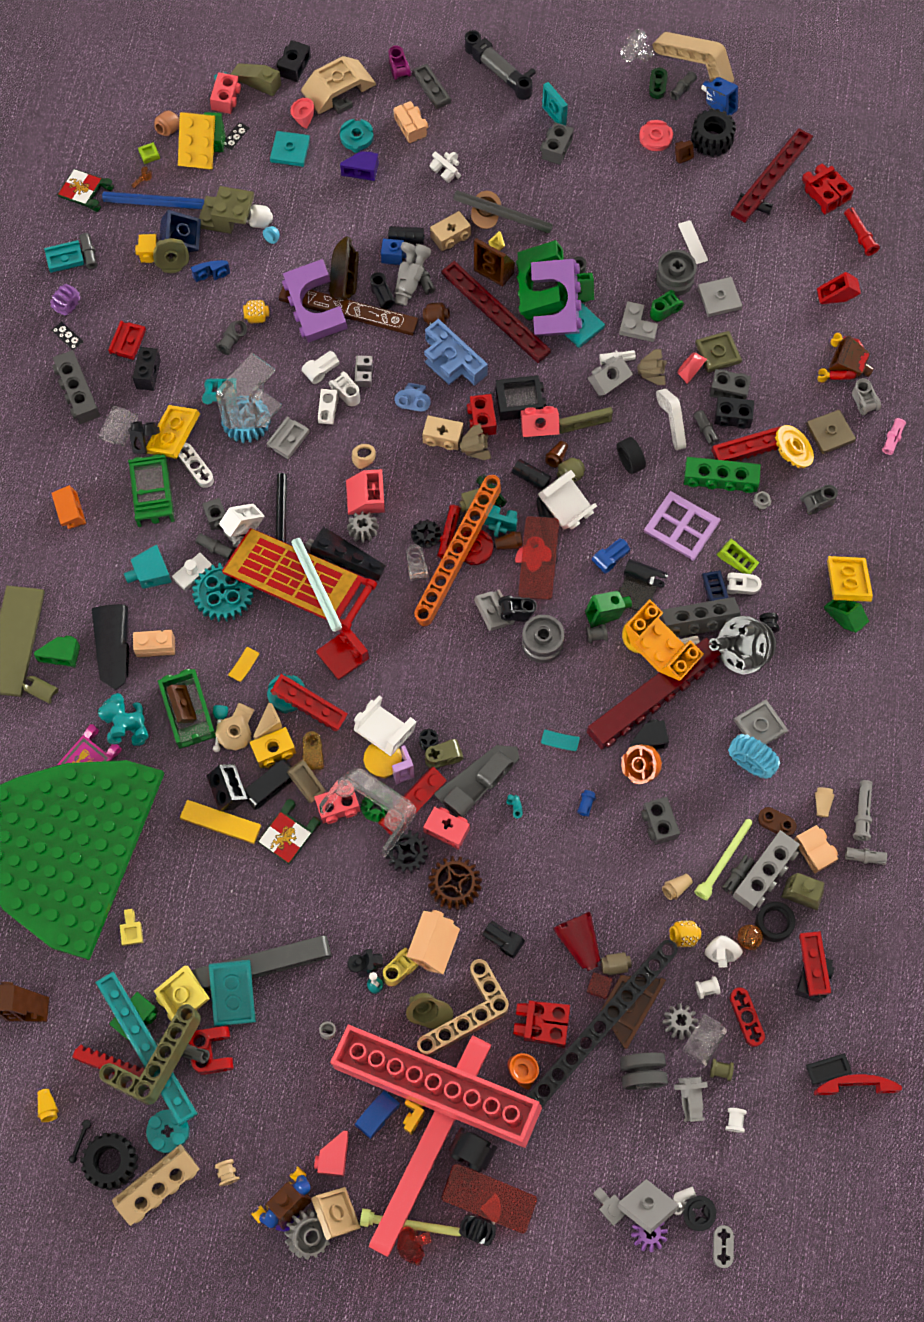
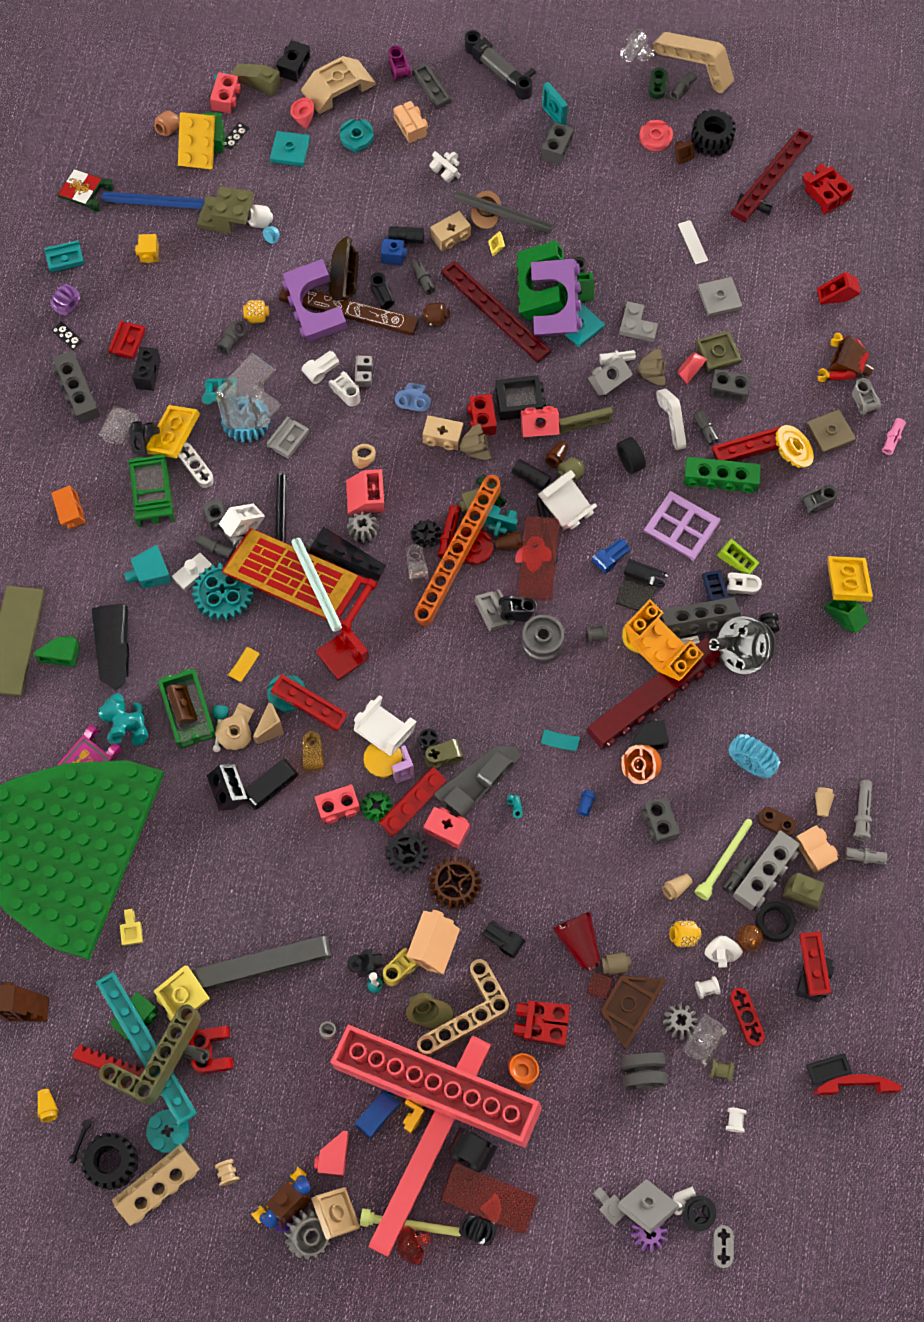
(40, 689): olive piece -> none
(88, 251): dark grey pin -> none
(145, 176): clear orange hand -> none
(148, 153): lime tile -> none
(154, 643): light nougat brick -> none
(167, 246): olive plate -> none
(181, 227): dark blue slope -> none
(217, 269): blue slope -> none
(220, 821): yellow tile -> none
(232, 993): teal tile -> none
(277, 738): yellow brick -> none
(286, 835): flag -> none
(306, 781): dark tan tile -> none
(327, 406): white leg -> none
(341, 105): dark grey tile -> none
(361, 166): dark purple slope -> none
(399, 809): clear windscreen -> none
(410, 273): light grey piece -> none
(451, 356): medium blue piece -> none
(492, 263): reddish brown slope -> none
(606, 608): green torso -> none
(608, 1022): black beam -> none
(665, 306): green piece -> none
(676, 272): dark grey wheel -> none
(691, 1097): light grey piece -> none
(721, 95): blue torso -> none
(734, 408): black brick -> none
(761, 723): light grey plate -> none
(762, 496): light grey plate -> none
(865, 237): red pin -> none

